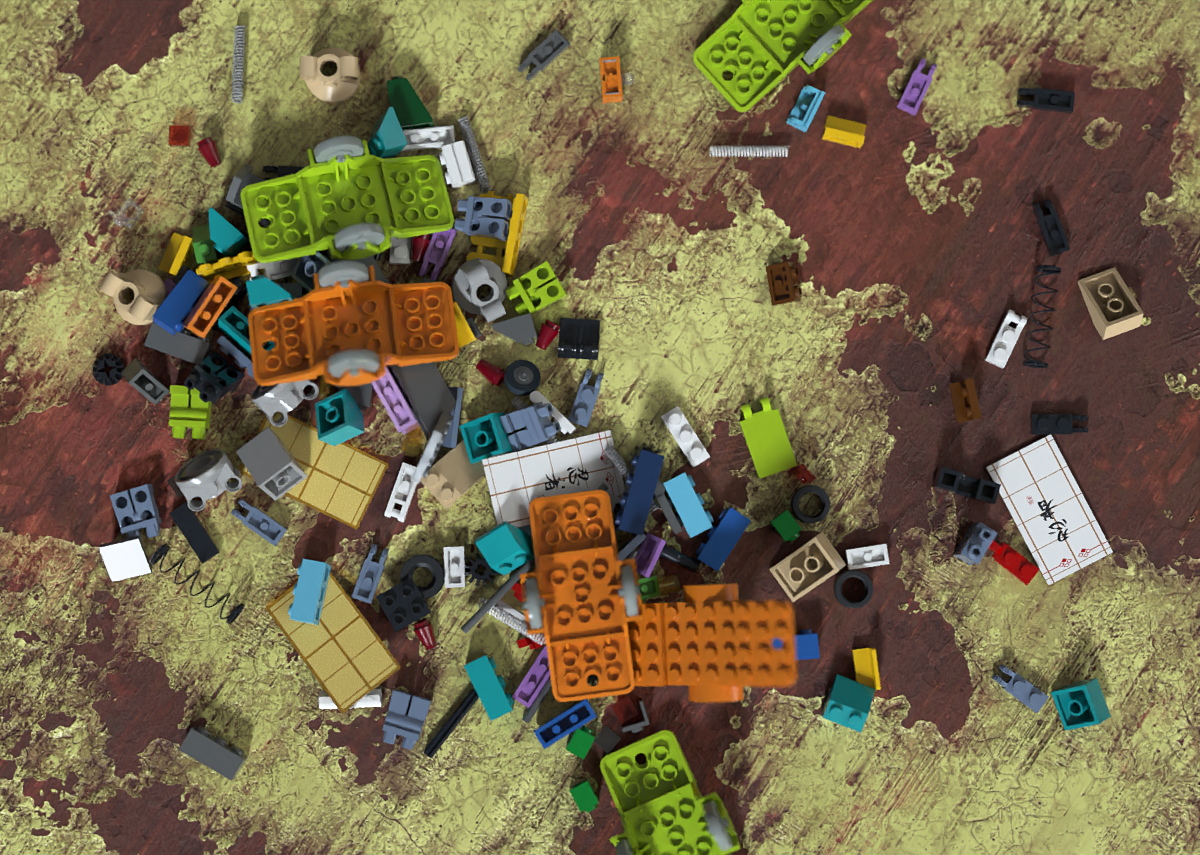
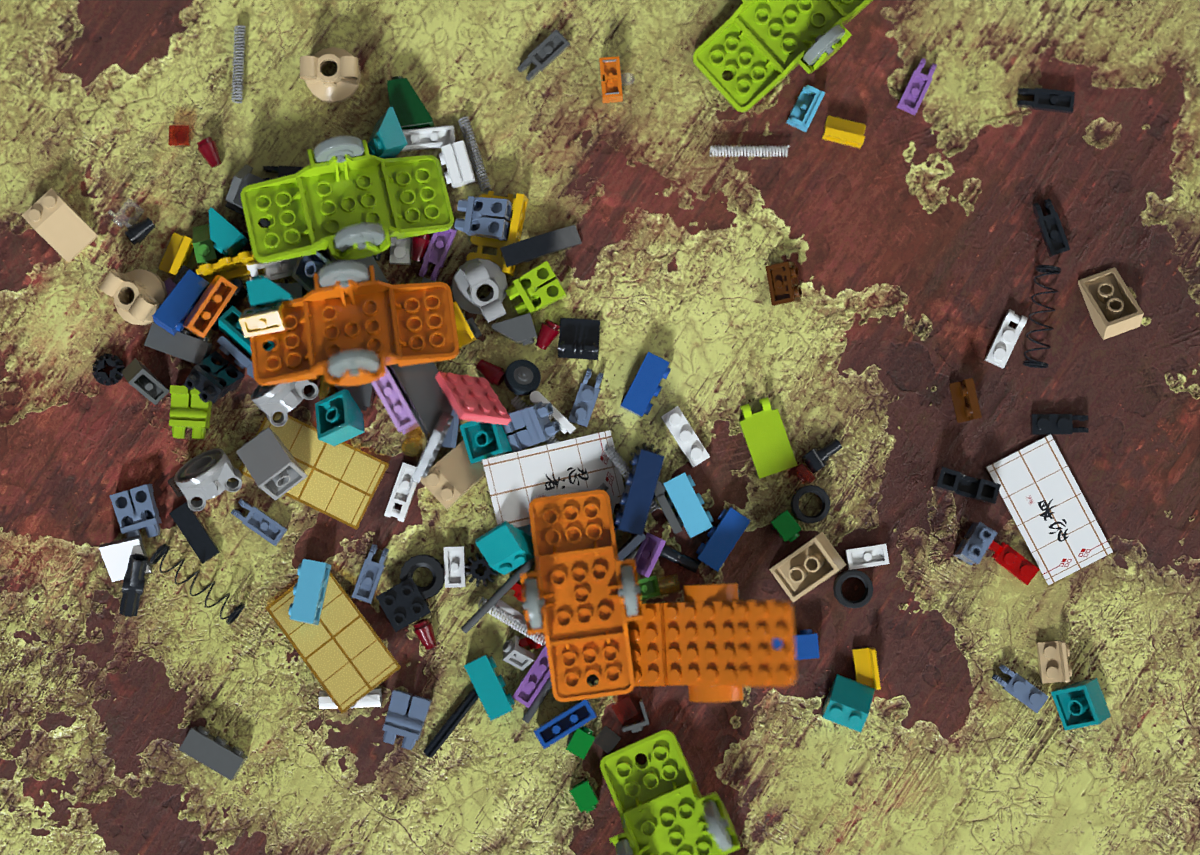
(59, 225): none -> tan slope
(133, 585): none -> black piece
(138, 232): none -> black cone
(262, 319): none -> panel
(473, 398): none -> coral plate
(516, 654): none -> light grey bracket
(540, 245): none -> black slope
(646, 385): none -> blue brick
(818, 457): none -> black pin
(1053, 661): none -> tan bracket

